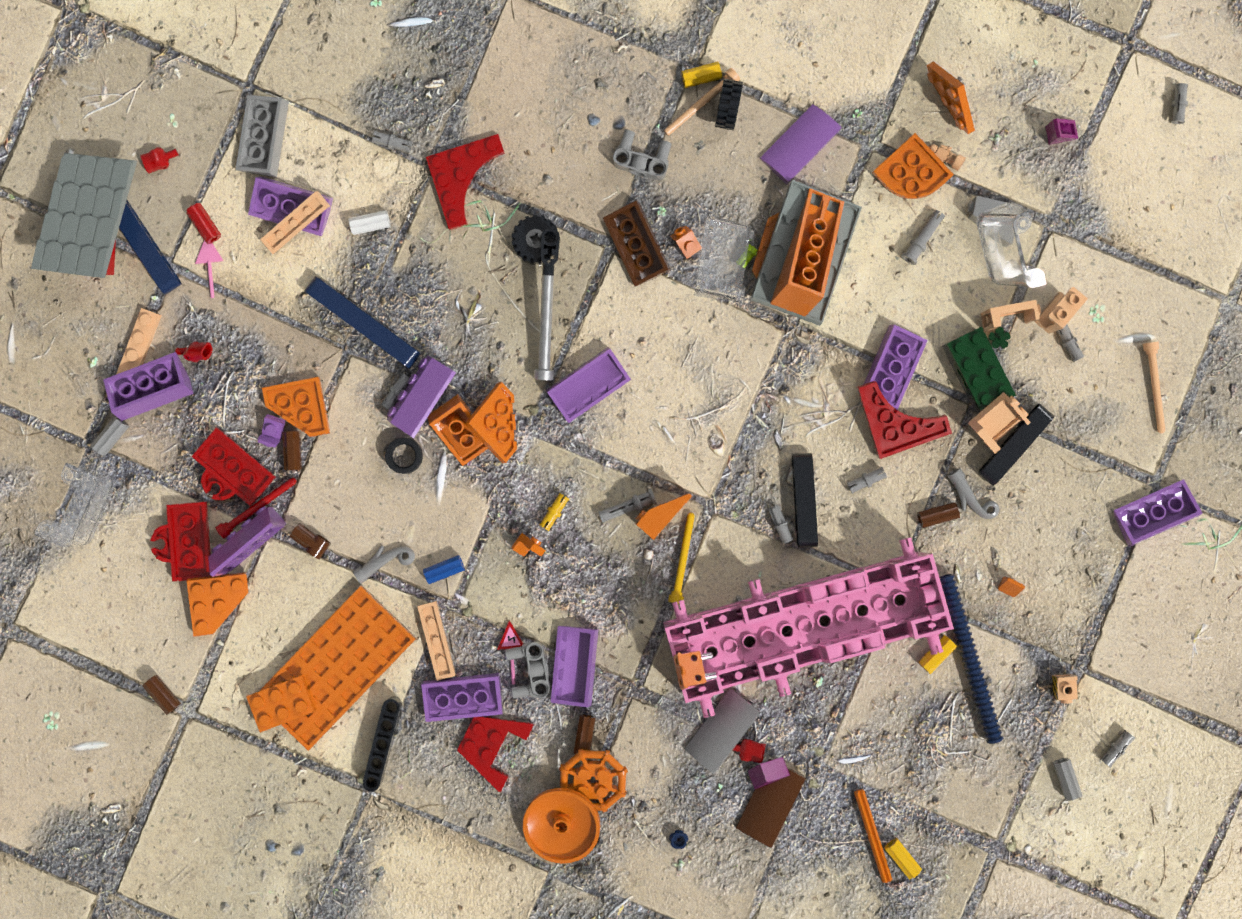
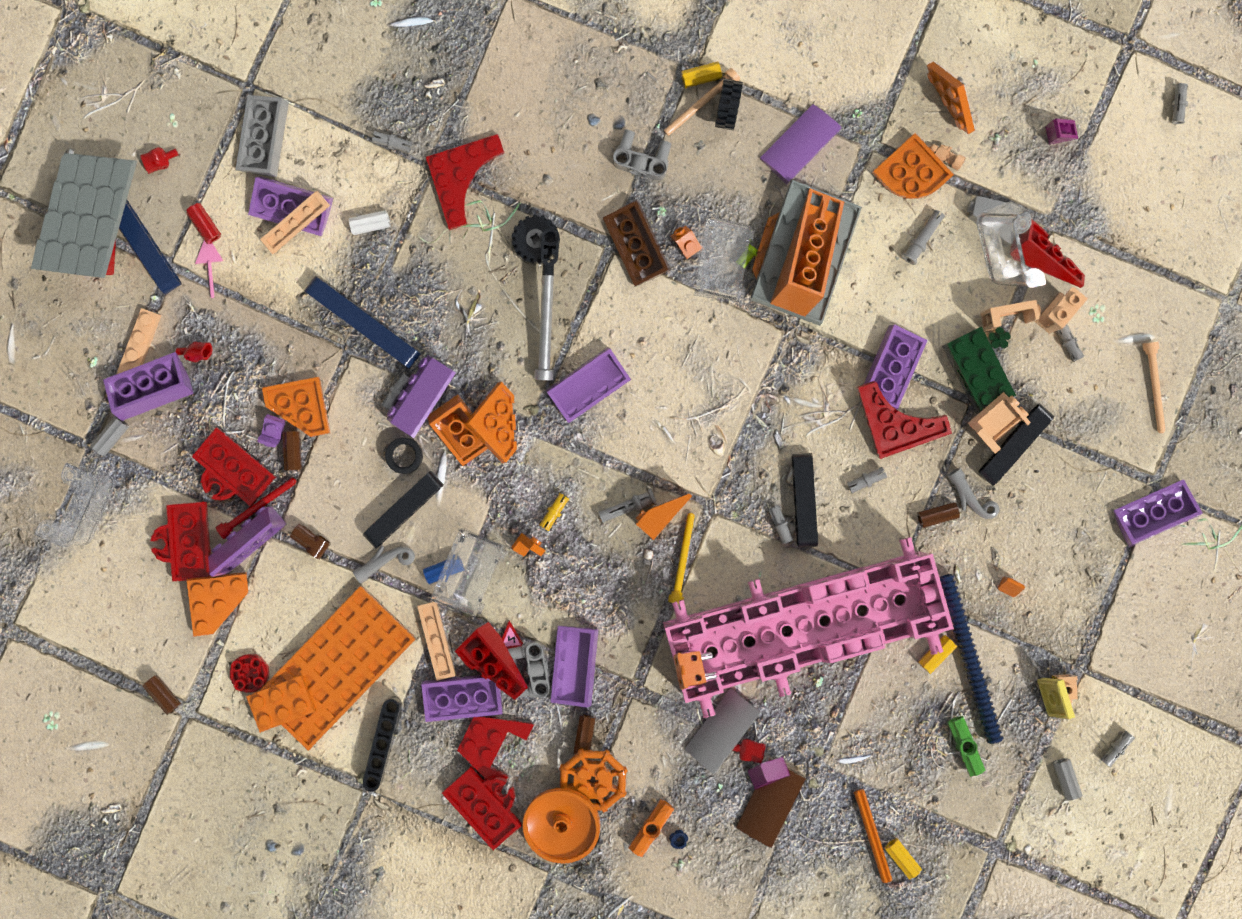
(249, 673): none -> red tile
(403, 509): none -> black beam
(468, 572): none -> clear windscreen
(484, 806): none -> red plate
(489, 656): none -> red wedge
(645, 838): none -> orange piece
(971, 756): none -> bright green piece
(1042, 254): none -> red wedge
(1055, 698): none -> light yellow tile

